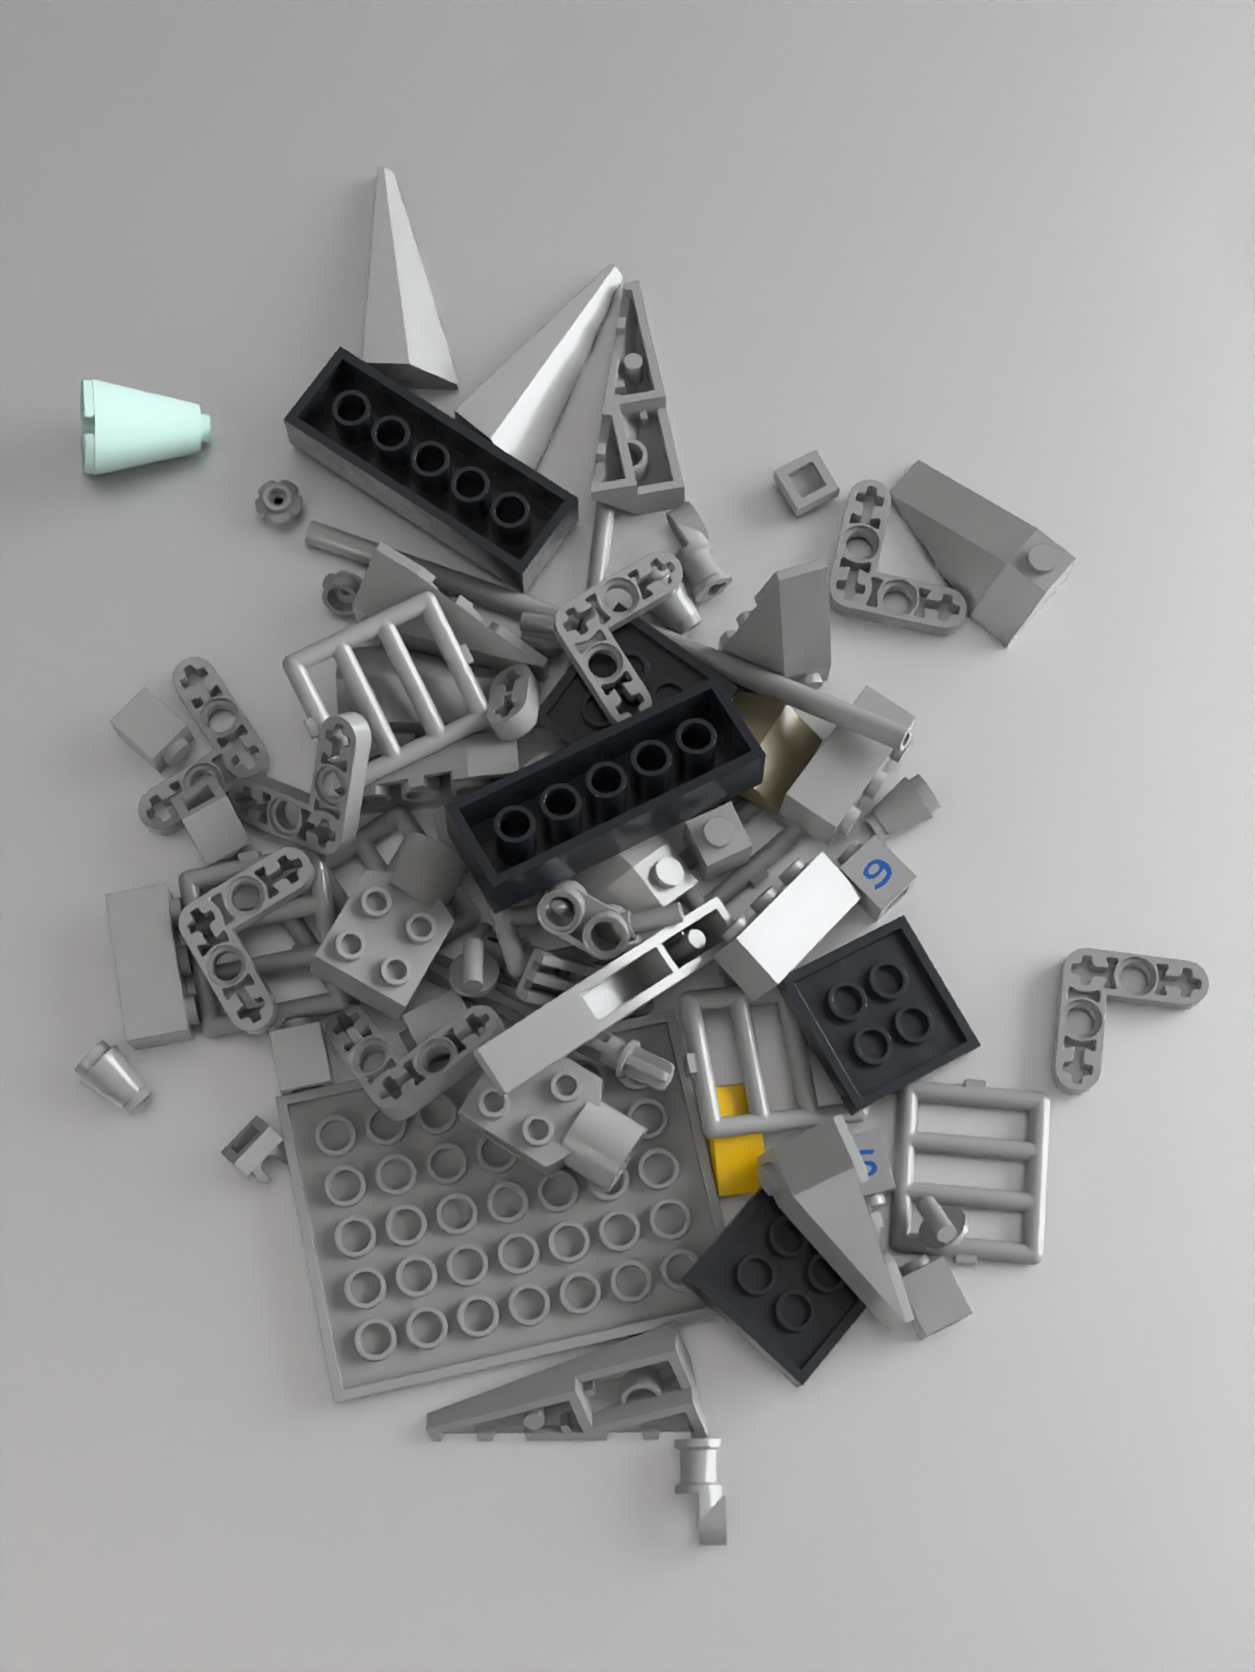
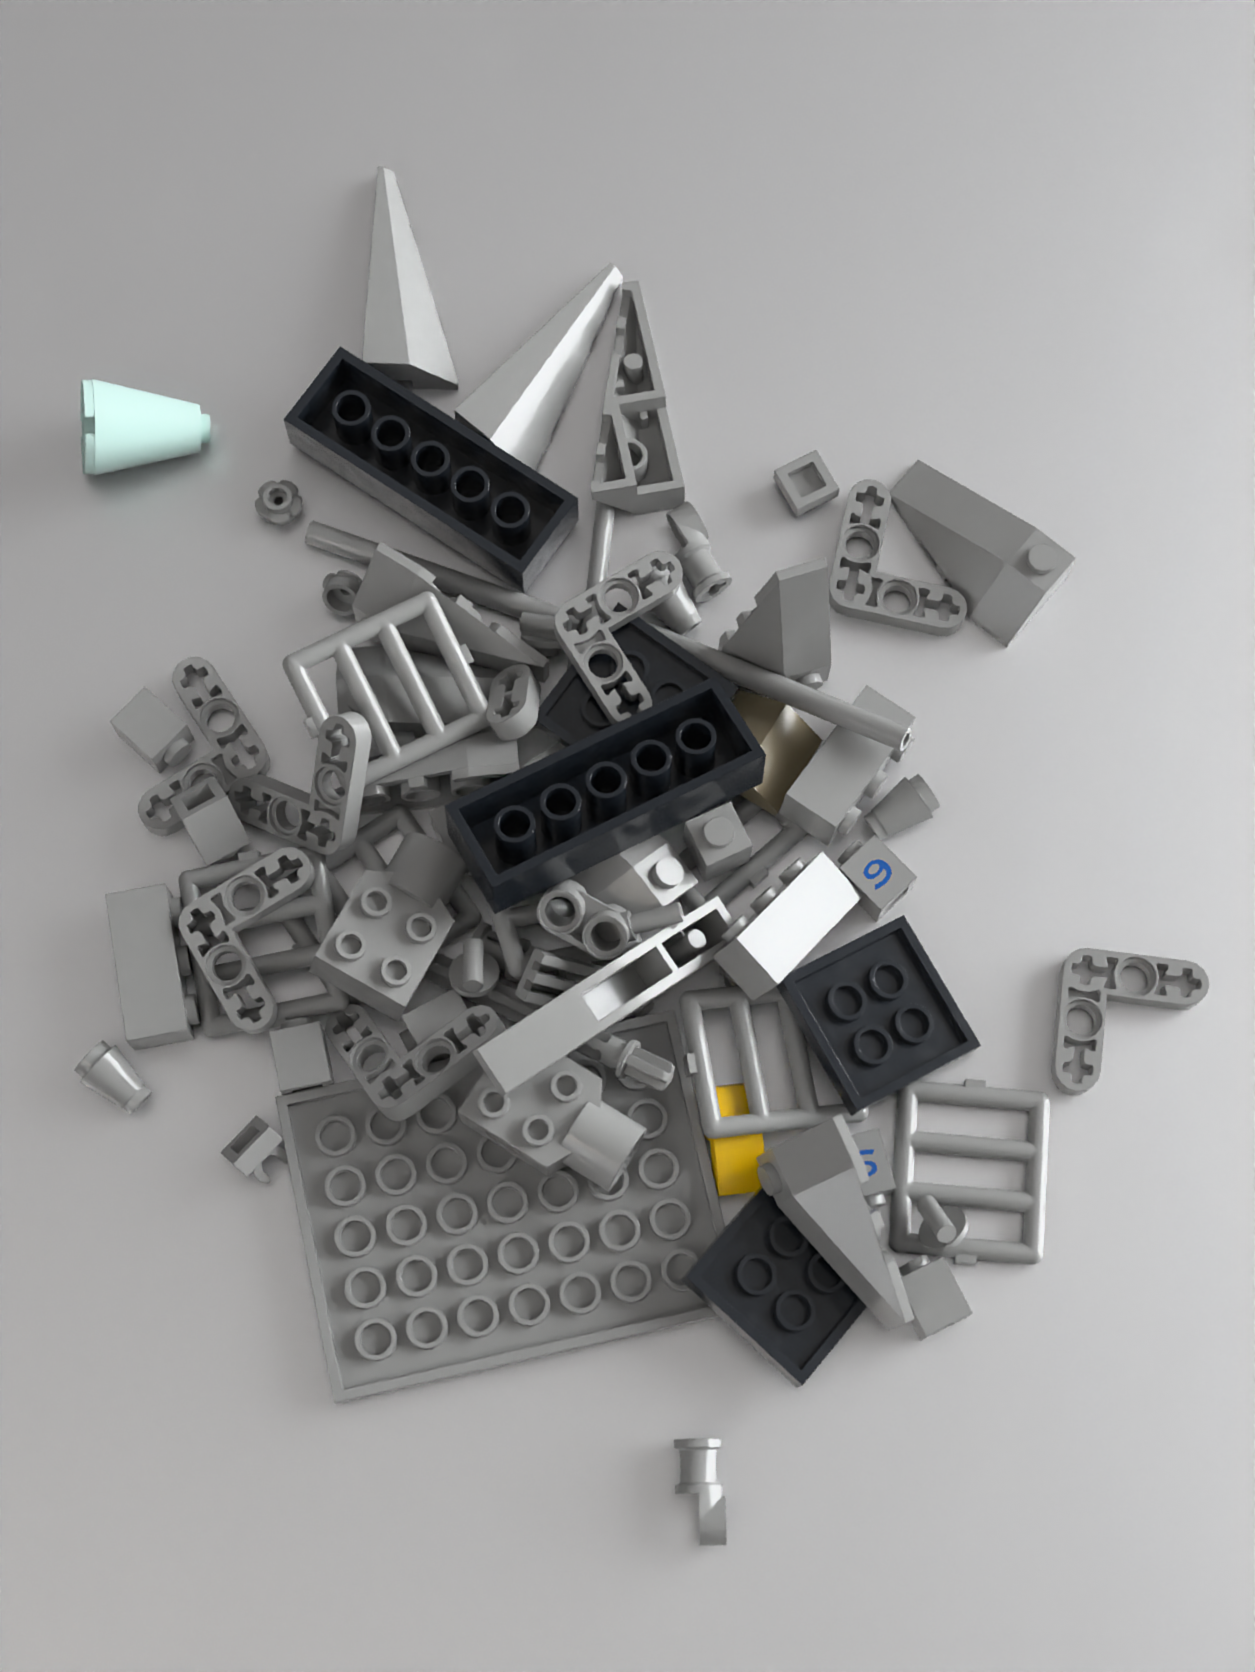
(624, 1387): light grey wedge -> none

